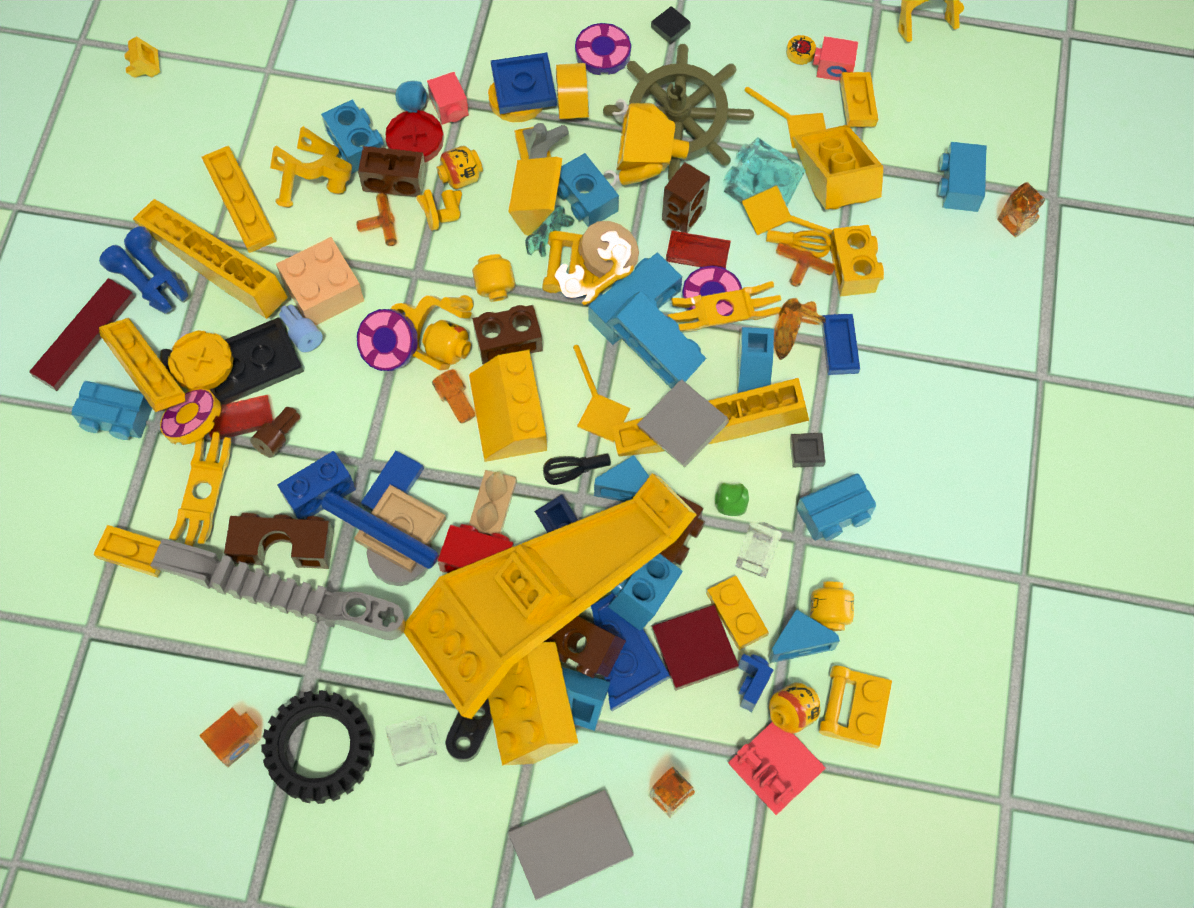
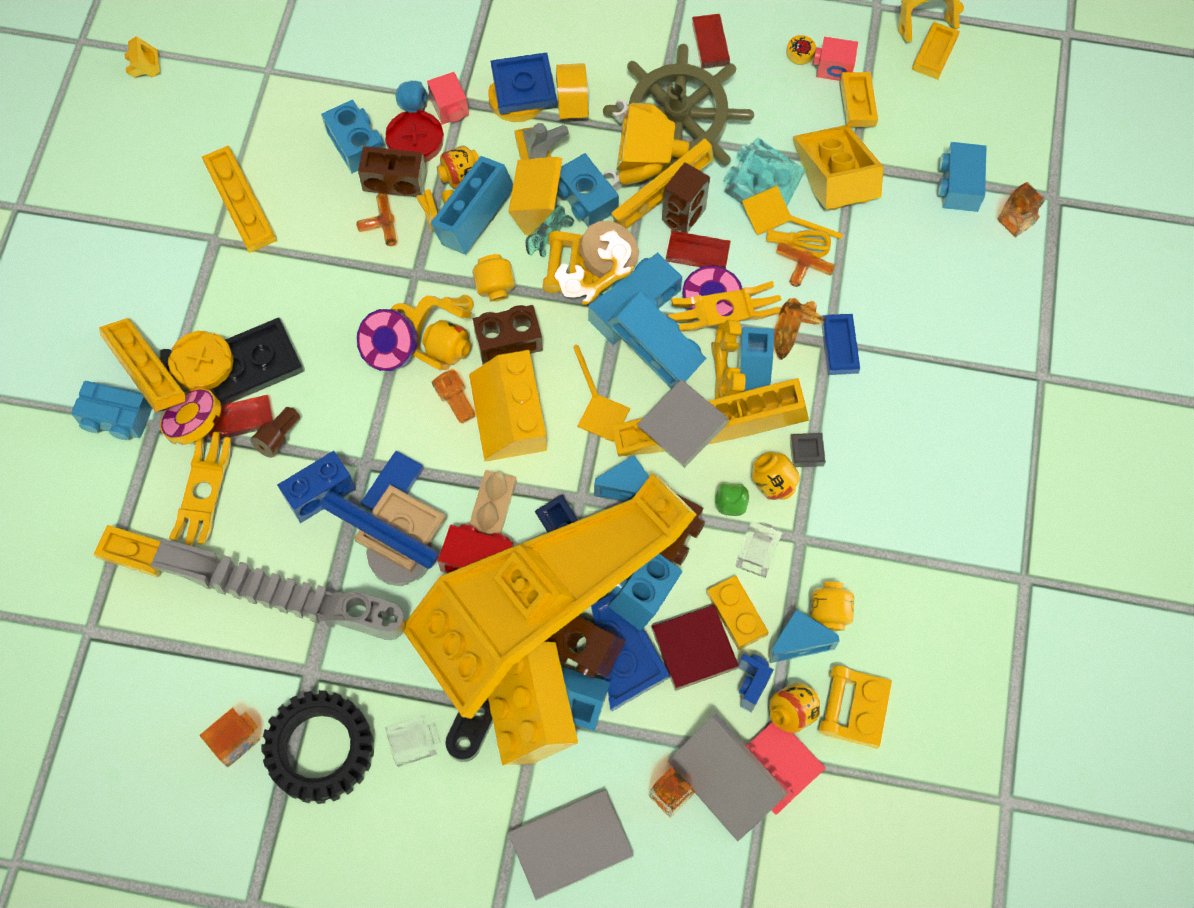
(81, 334): dark red tile -> none
(139, 245): blue piece -> none
(213, 259): yellow slope -> none
(252, 535): reddish brown arch -> none
(301, 330): light blue piece -> none
(320, 281): light nougat brick -> none
(329, 165): yellow piece -> none
(472, 205): none -> dark azure brick
(585, 464): black piece -> none
(603, 48): tile -> none
(653, 192): none -> yellow tile
(670, 25): black tile -> none
(710, 41): none -> clear red tile
(727, 777): none -> light grey tile
(728, 379): none -> yellow helmet
(775, 476): none -> yellow head
(796, 123): yellow piece -> none
(836, 508): dark azure brick -> none
(851, 260): yellow brick -> none
(936, 50): none -> yellow tile

